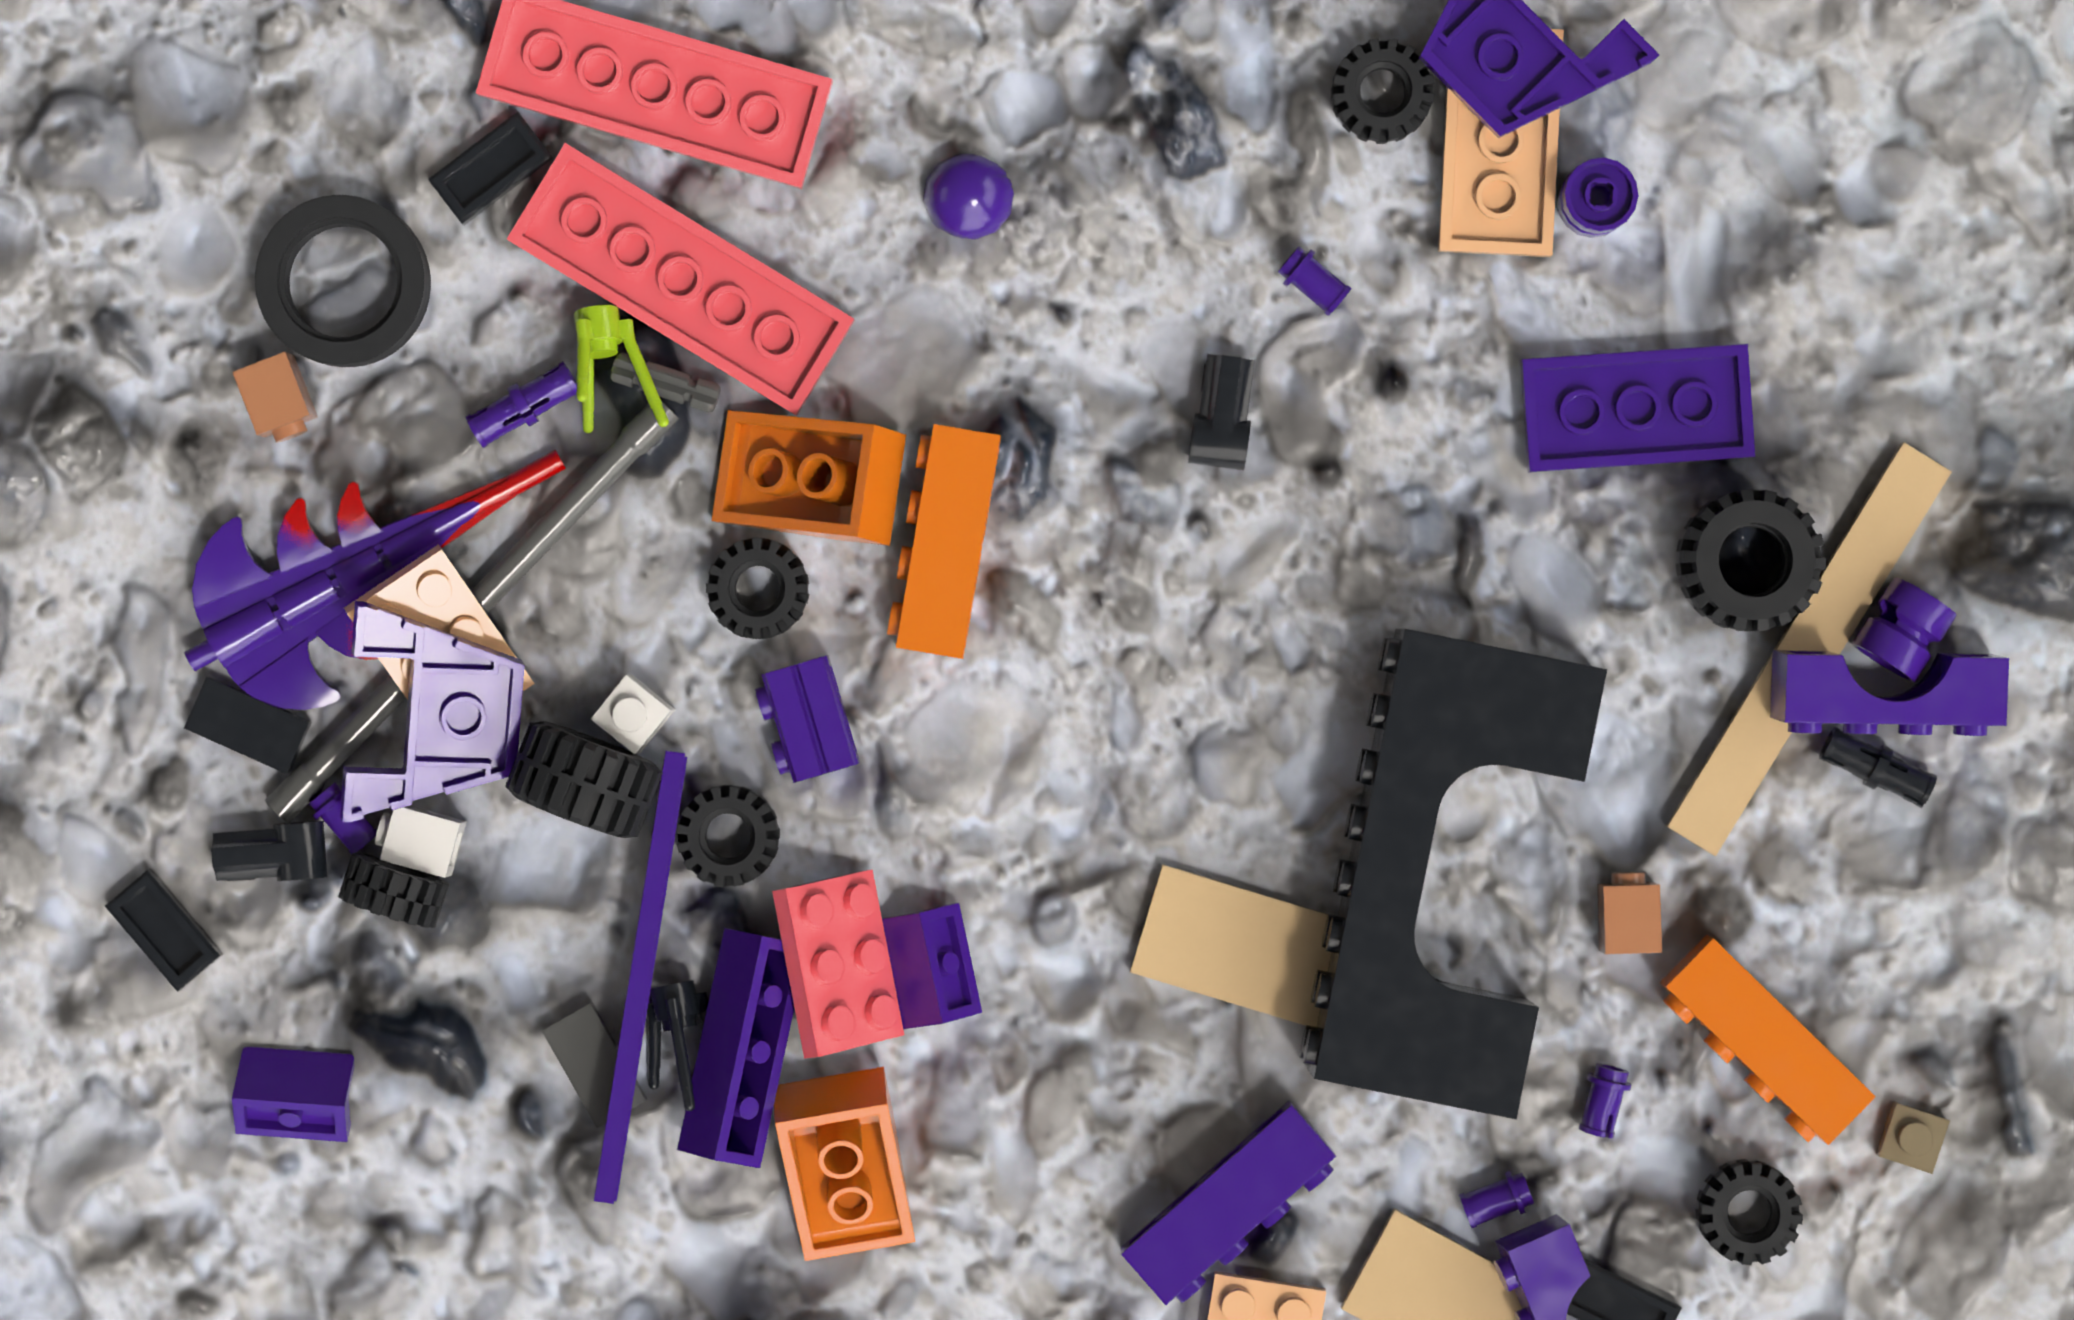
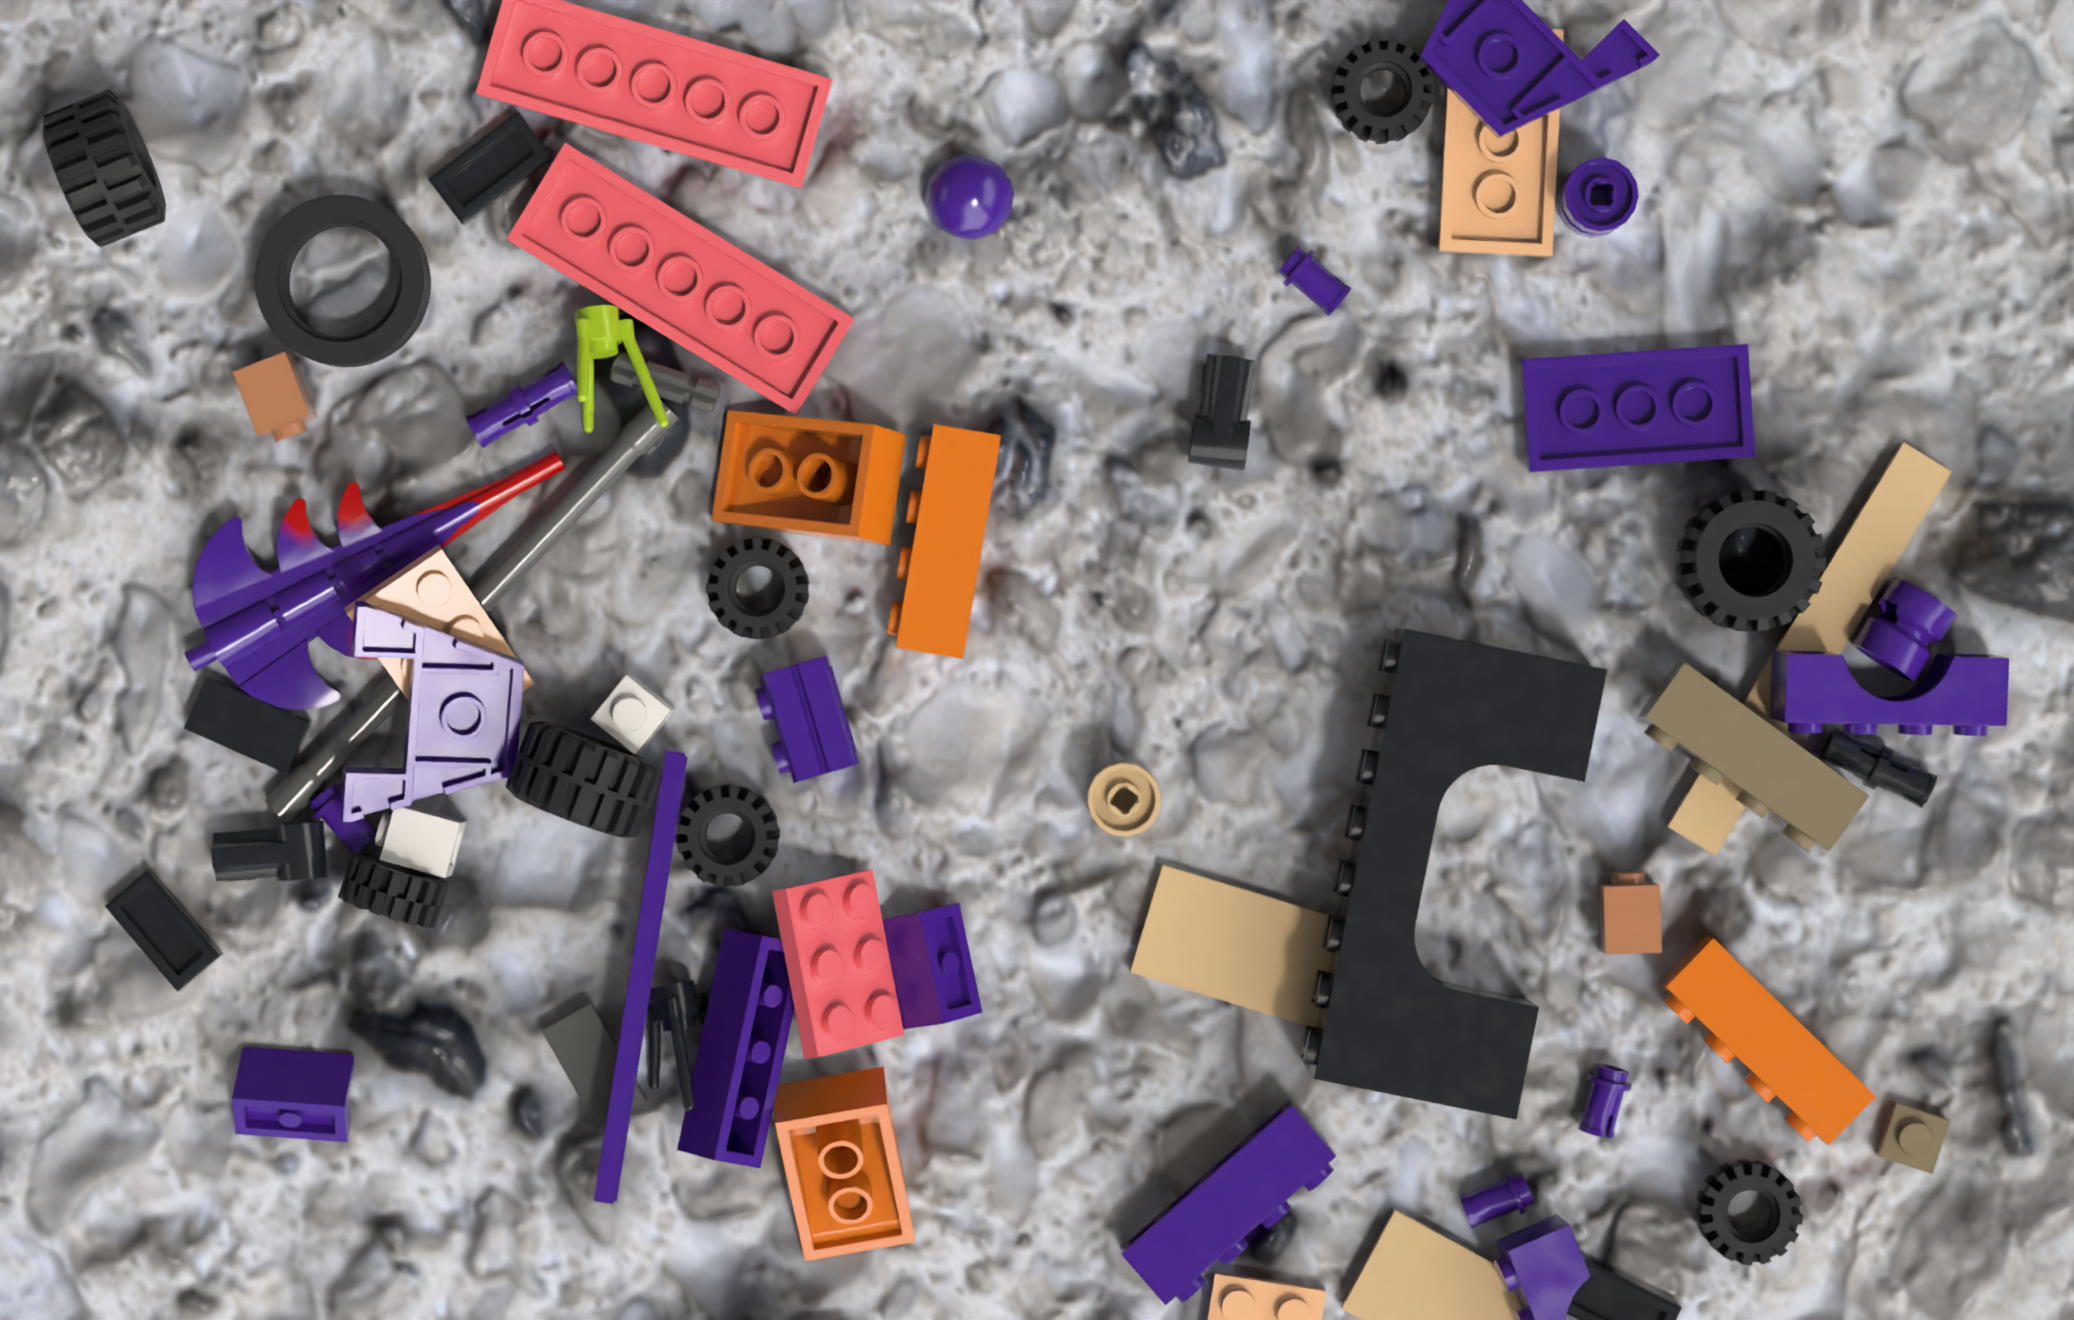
(104, 168): none -> black tyre
(1123, 798): none -> tan wheel
(1753, 757): none -> dark tan brick

